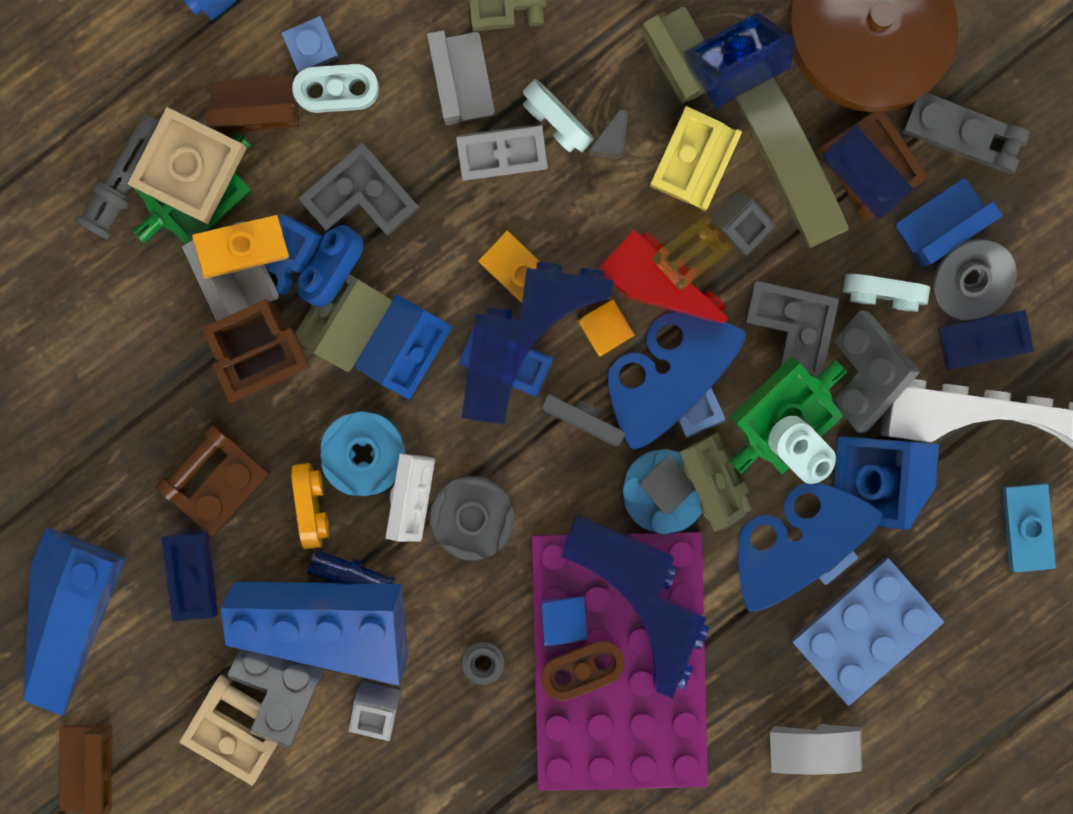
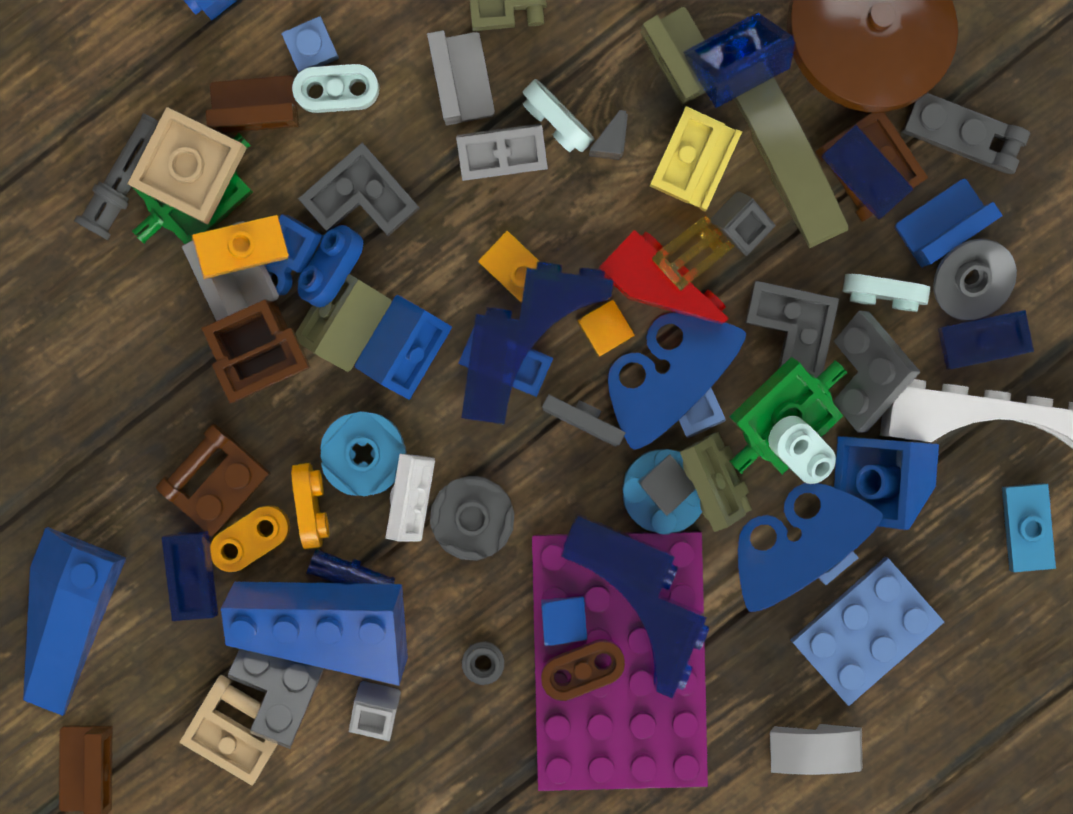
(248, 538): none -> light orange plate

